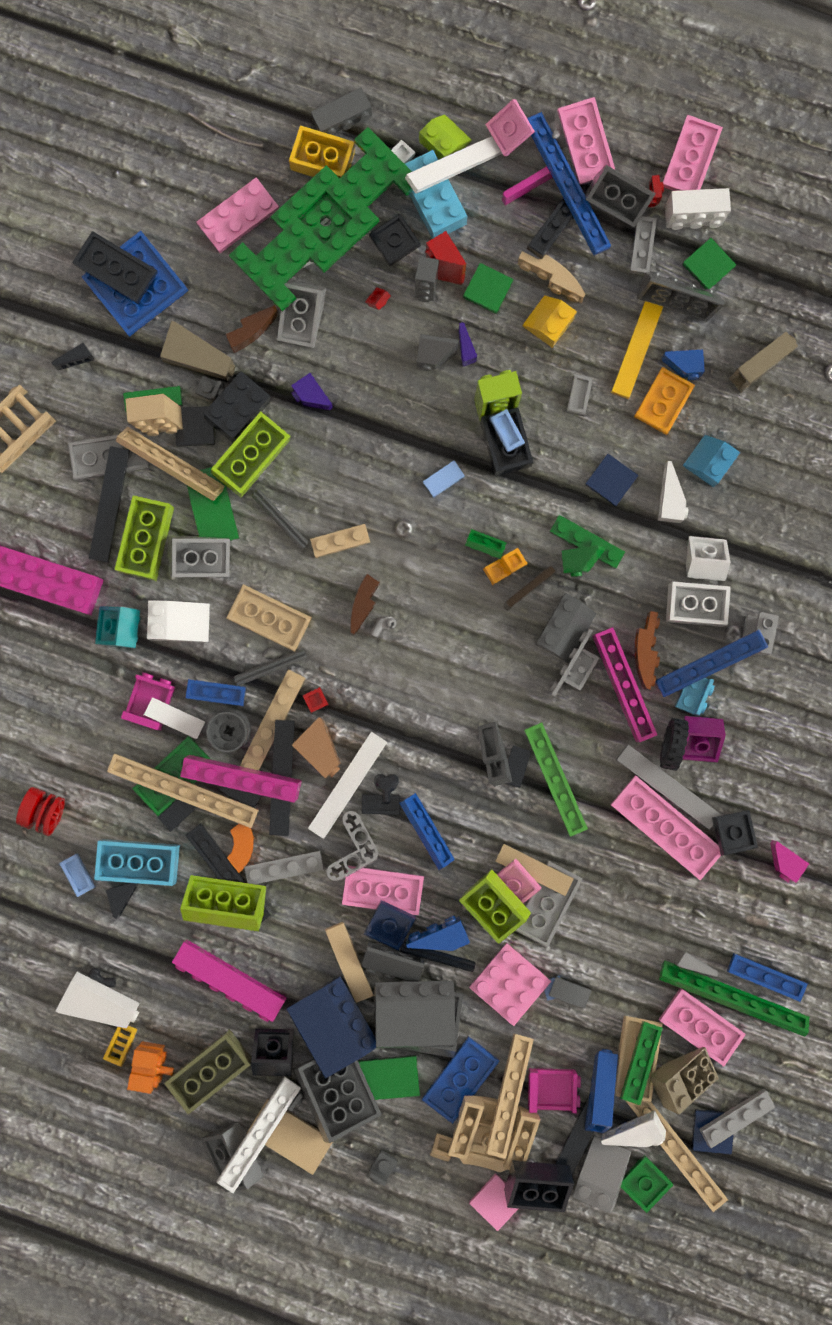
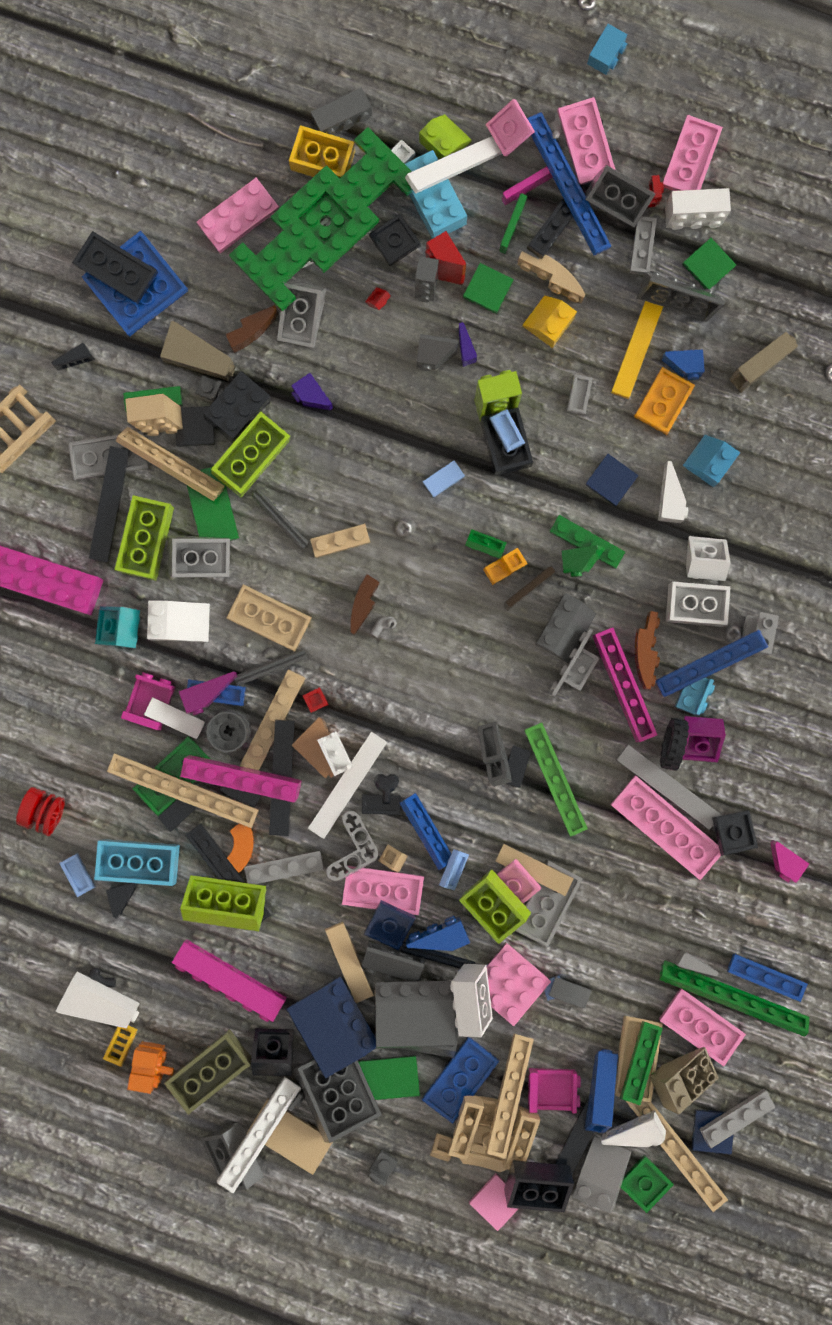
(203, 694): none -> magenta slope
(335, 753): none -> white hinge
(393, 858): none -> tan slope
(454, 869): none -> light blue tile
(471, 1000): none -> white brick
(513, 223): none -> green tile
(607, 48): none -> dark azure brick

